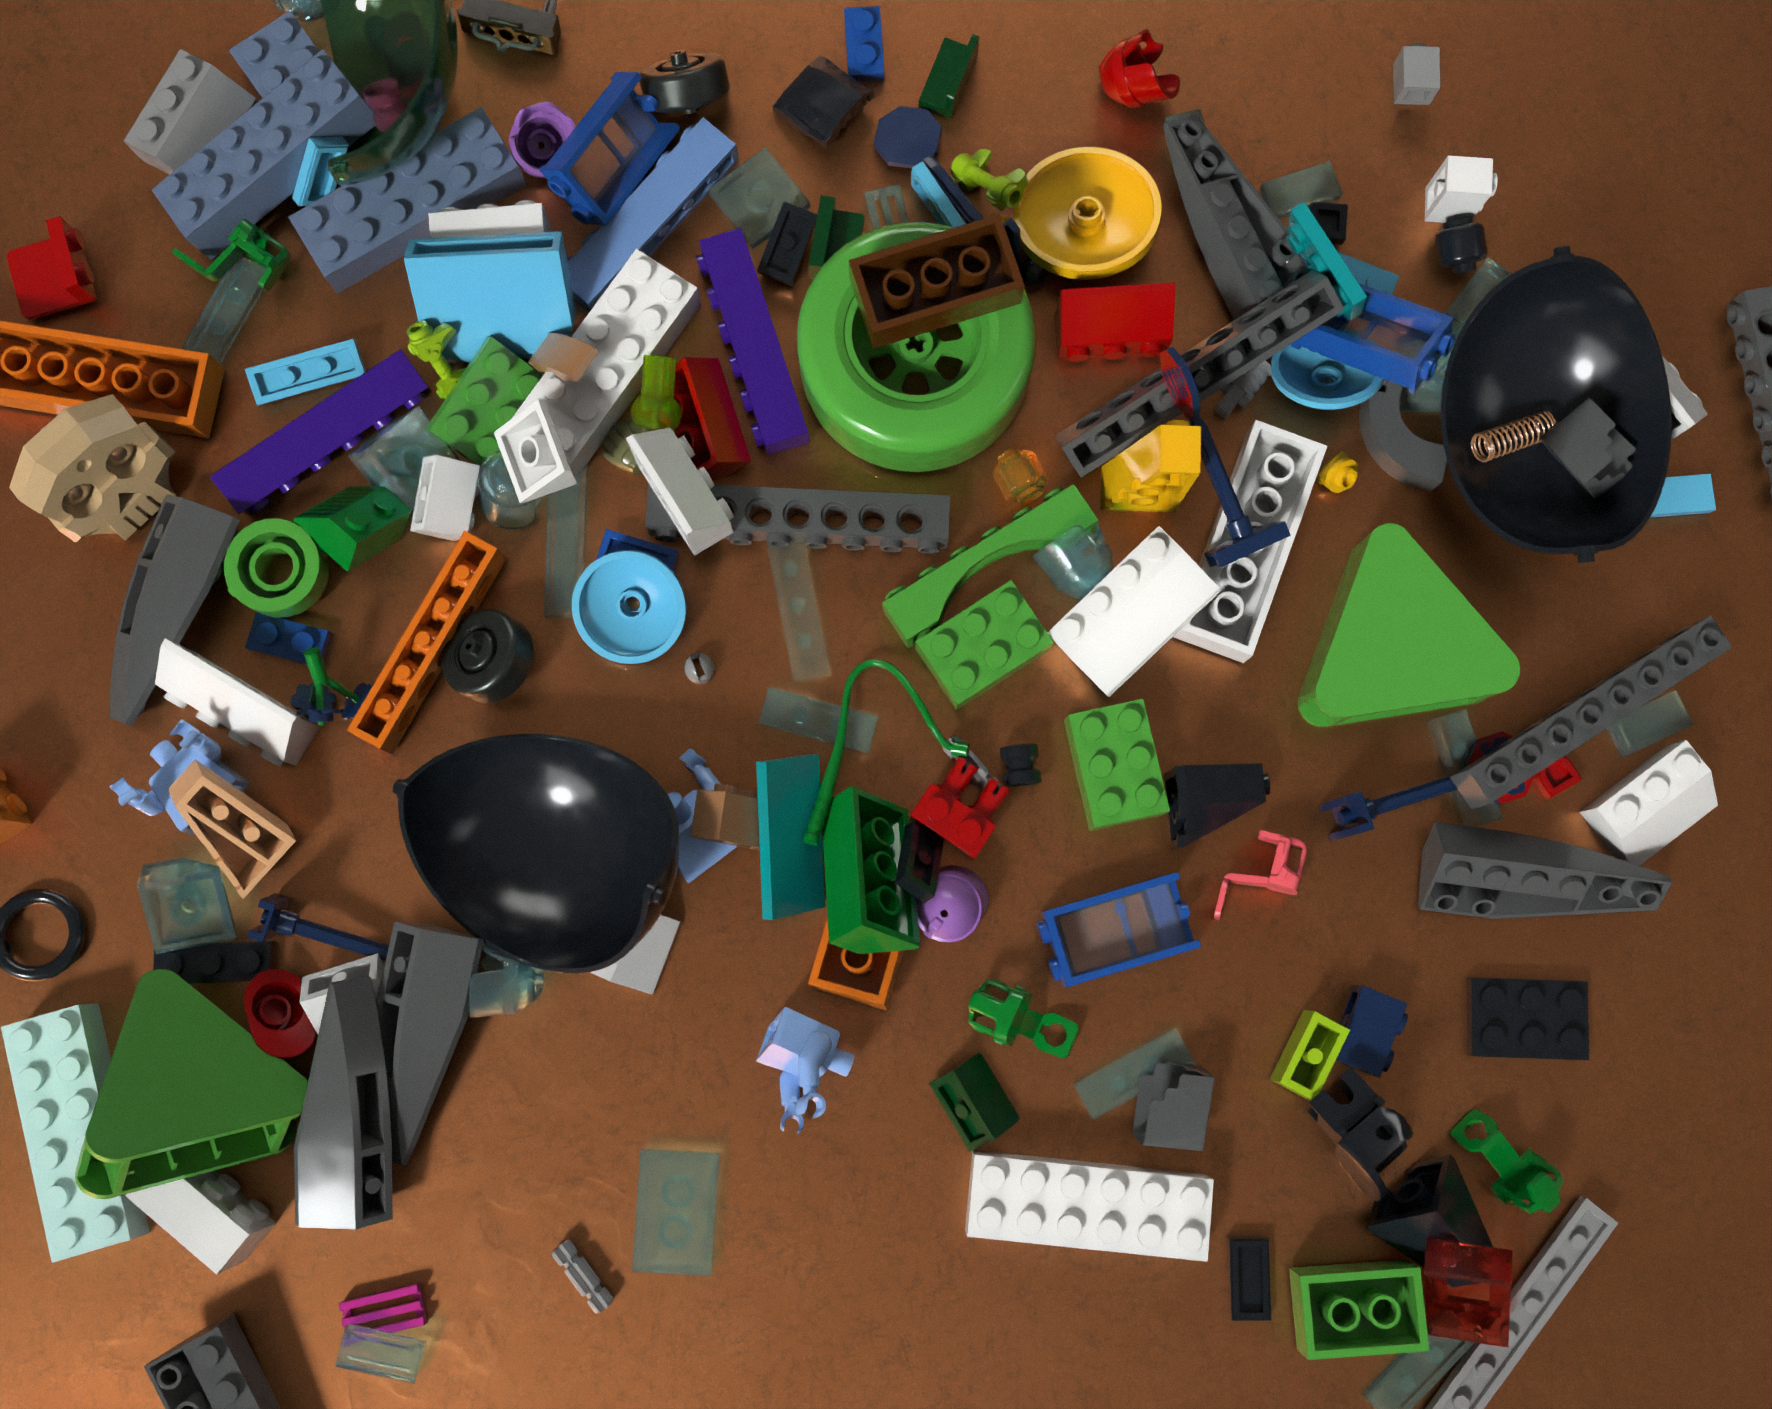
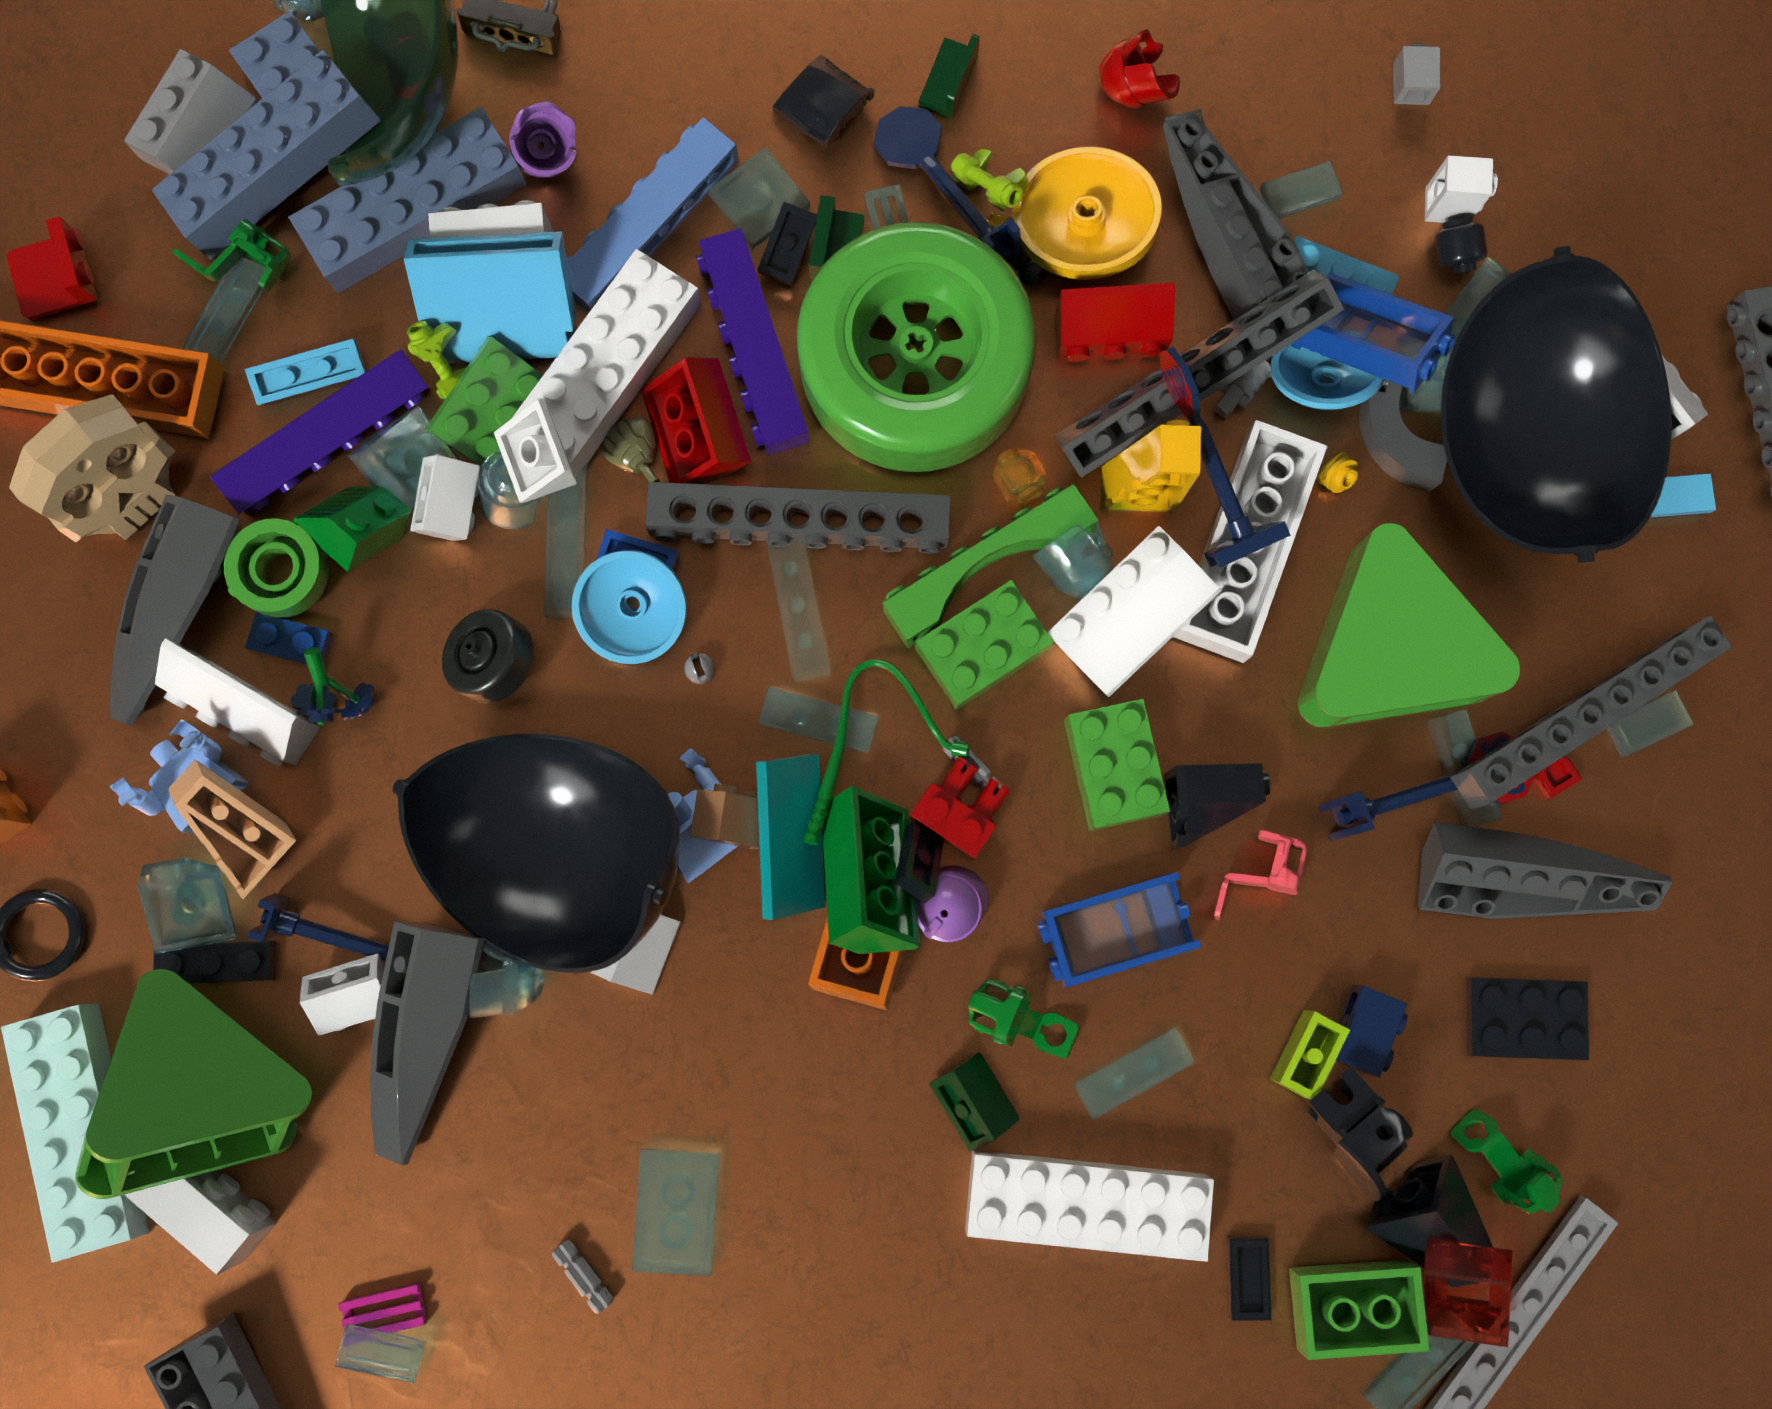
(276, 1014): red piece -> none
(314, 177): medium azure tile -> none
(345, 1118): dark grey wedge -> none
(386, 102): clear pink wheel -> none
(419, 652): orange brick -> none
(563, 356): medium nougat slope -> none
(608, 151): blue door -> none
(656, 405): clear neon green piece -> none
(682, 487): white slope -> none
(685, 81): pearl dark grey wheel -> none
(804, 1054): light blue torso -> none
(864, 43): blue plate -> none
(934, 197): medium azure tile -> none
(936, 281): reddish brown brick -> none
(1020, 762): black wheel -> none
(1174, 1106): dark grey piece -> none
(1310, 240): teal plate -> none
(1332, 219): black plate -> none
(1491, 447): medium nougat piece -> none
(1590, 448): dark grey piece -> none
(1653, 803): white slope -> none

